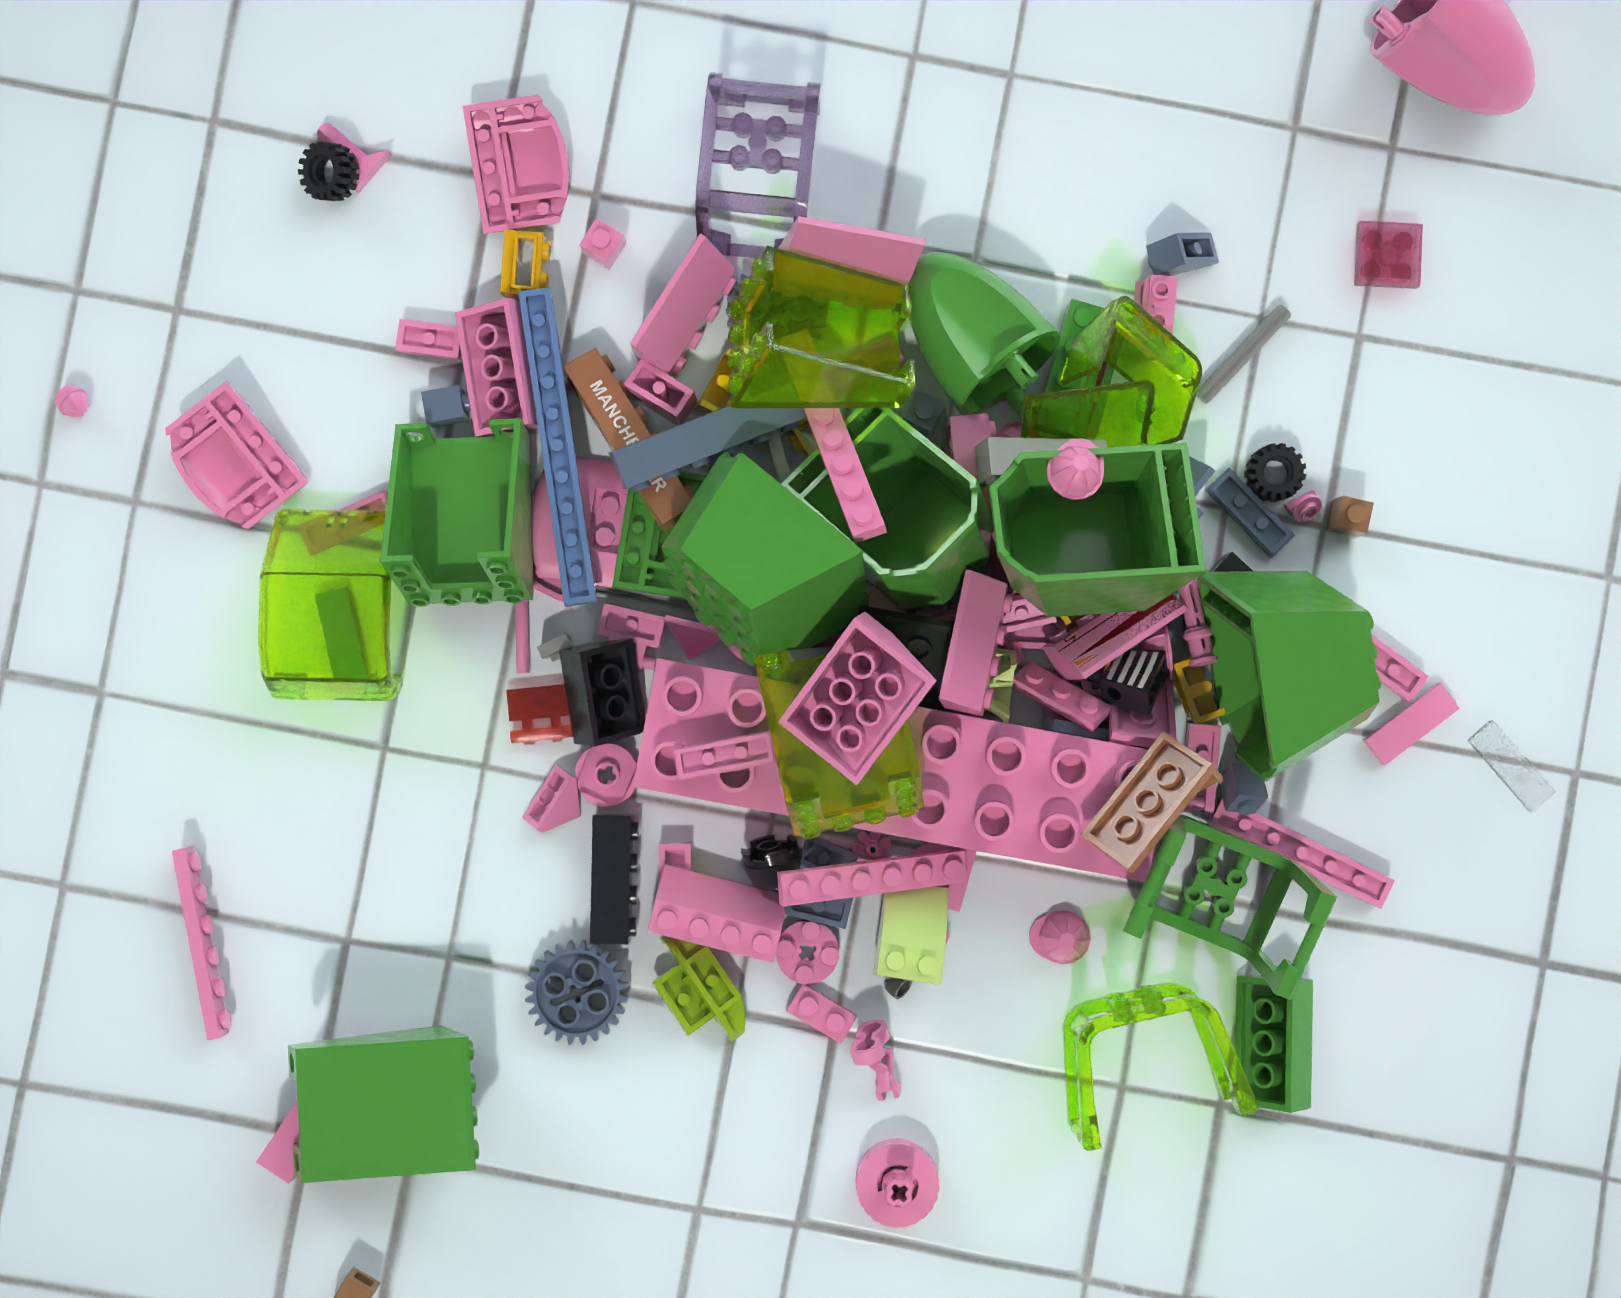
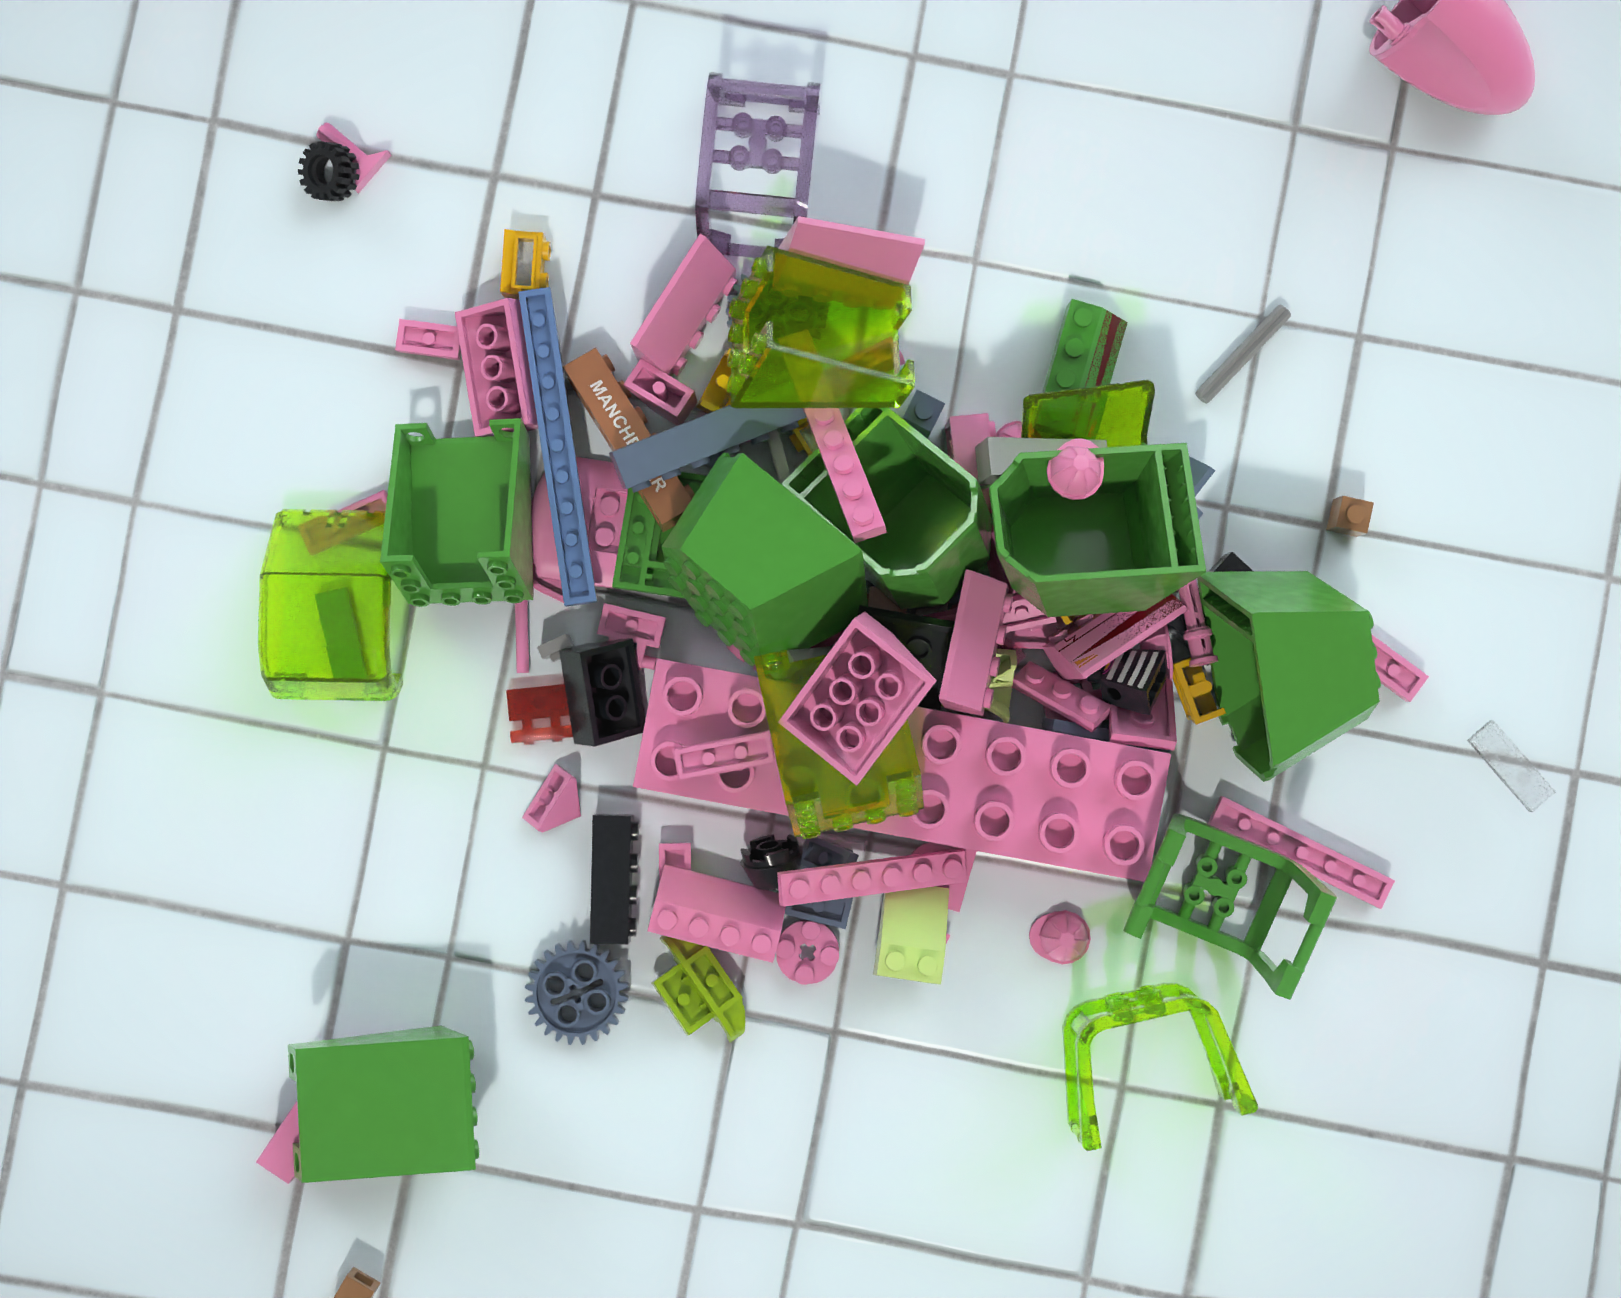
(72, 401): bright pink plate -> none
(203, 953): bright pink plate -> none
(232, 458): bright pink slope -> none
(445, 406): sand blue brick -> none
(517, 163): bright pink slope -> none
(590, 781): bright pink plate -> none
(603, 243): bright pink brick -> none
(691, 635): bright pink slope -> none
(821, 1013): bright pink plate -> none
(868, 841): bright pink plant -> none
(869, 1051): bright pink piece -> none
(888, 1205): bright pink piece -> none
(897, 987): dark grey hinge -> none
(977, 333): bright green windscreen -> none
(1138, 351): clear neon green windscreen -> none
(1149, 801): nougat plate -> none
(1158, 298): bright pink window -> none
(1181, 253): sand blue slope -> none
(1206, 743): bright pink plate -> none
(1242, 790): sand blue brick -> none
(1249, 512): sand blue tile -> none
(1275, 1043): bright green slope -> none
(1293, 466): black tyre -> none
(1304, 507): bright pink plate -> none
(1388, 254): clear pink plate -> none
(1411, 724): bright pink tile -> none

